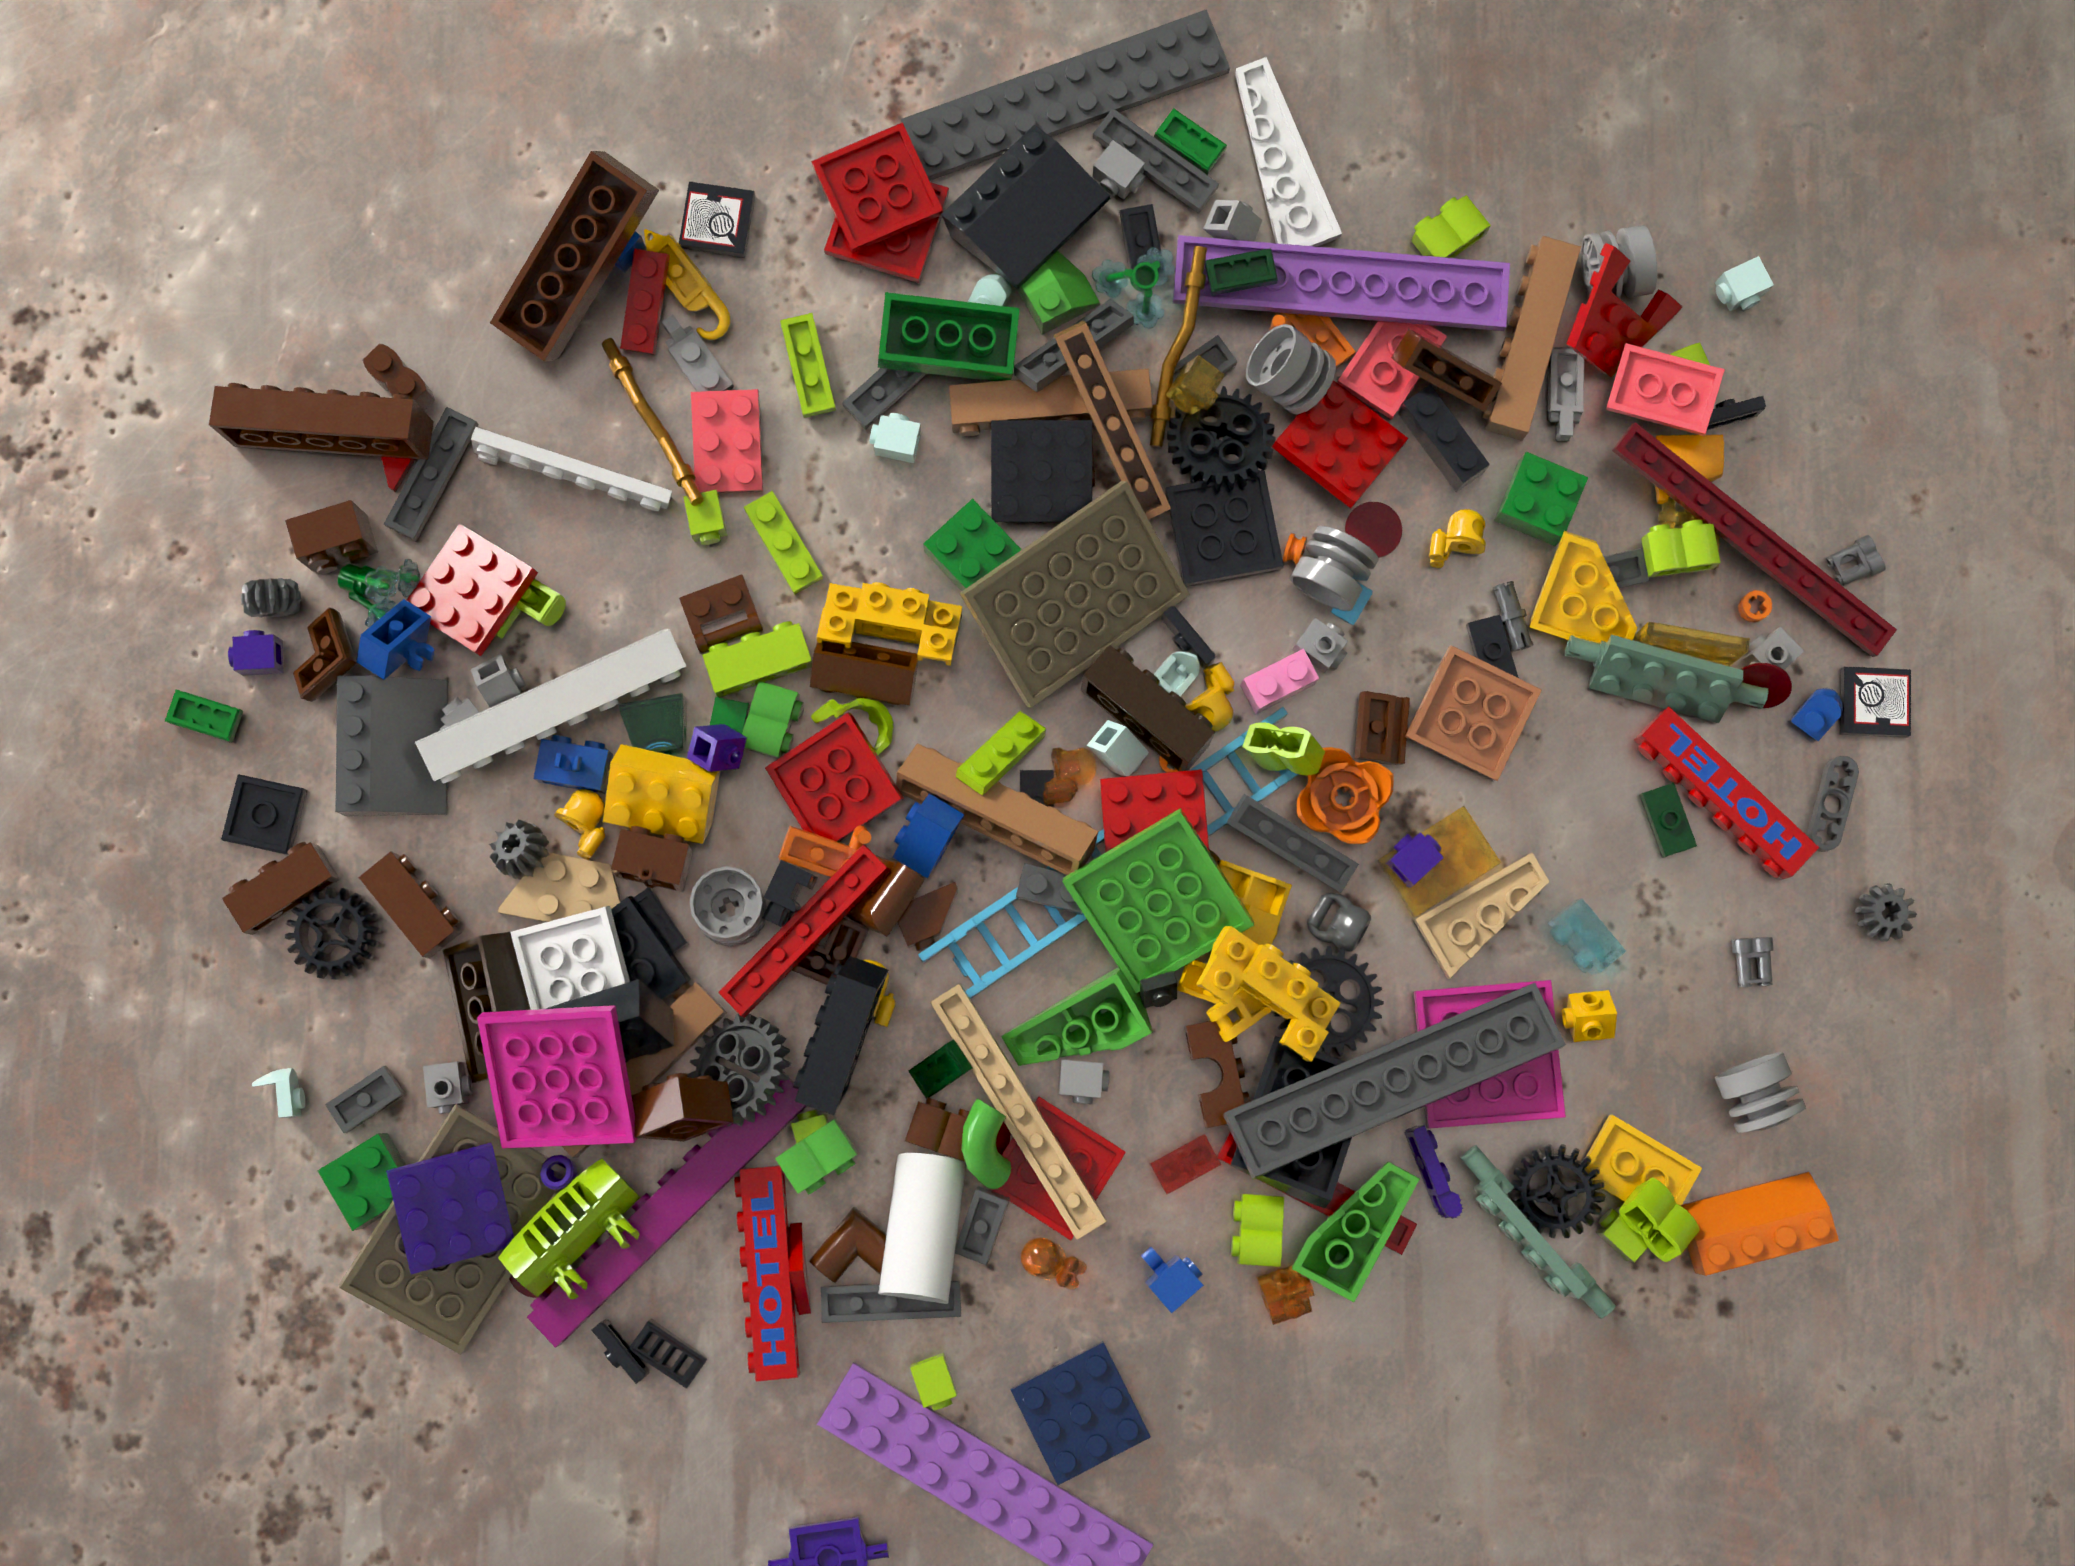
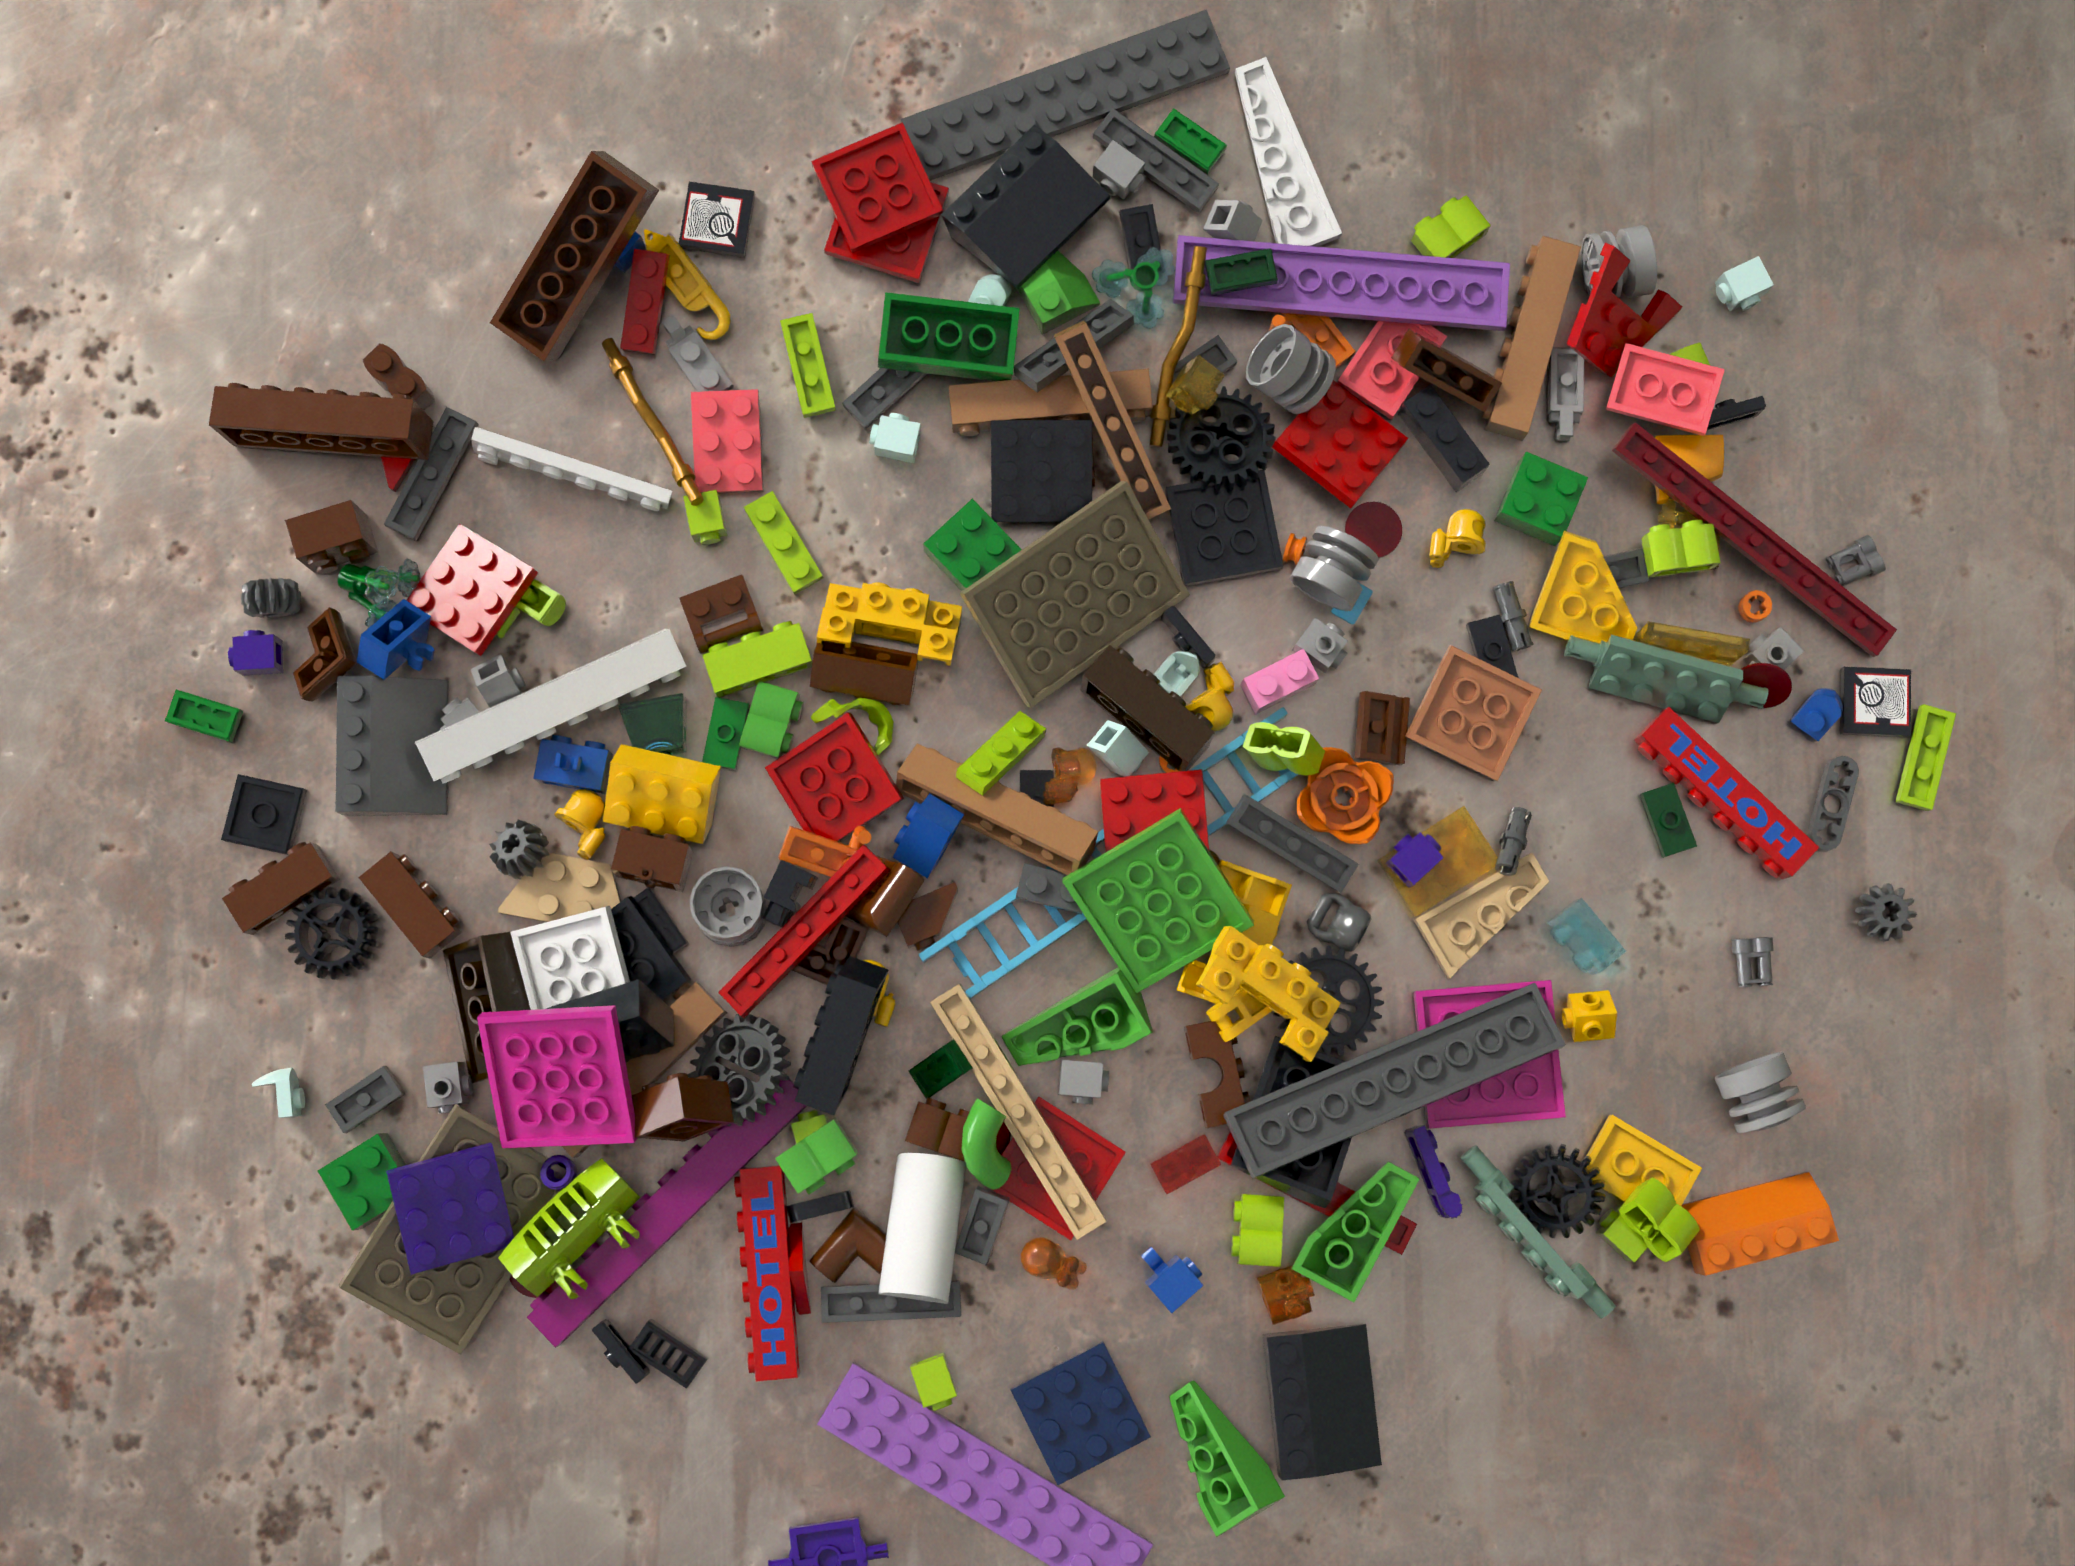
(716, 747): dark purple brick -> none
(820, 1206): none -> black beam
(1158, 990): pearl dark grey plate -> none
(1229, 1471): none -> bright green wedge
(1321, 1401): none -> black slope
(1513, 841): none -> dark grey pin
(1925, 757): none -> lime plate

